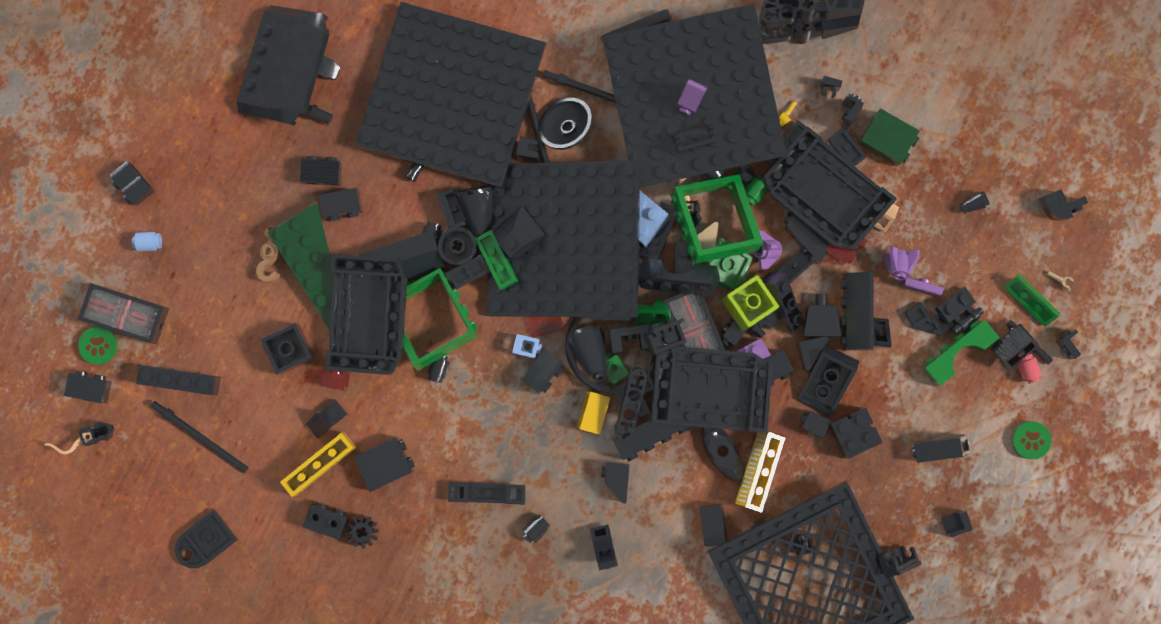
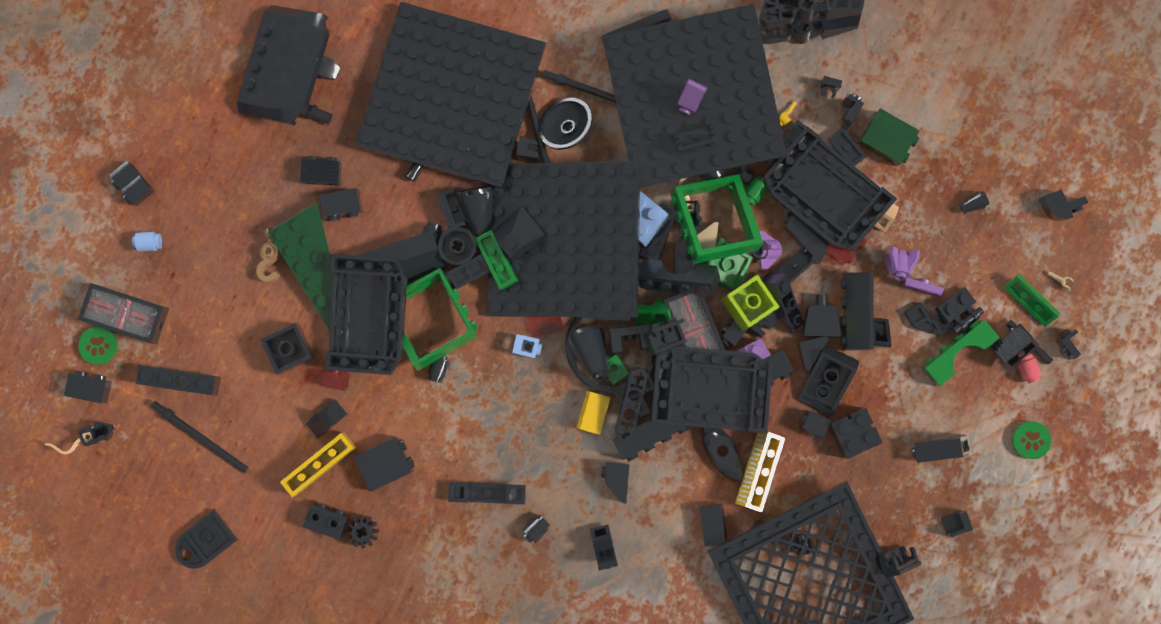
(542, 372): black slope -> none

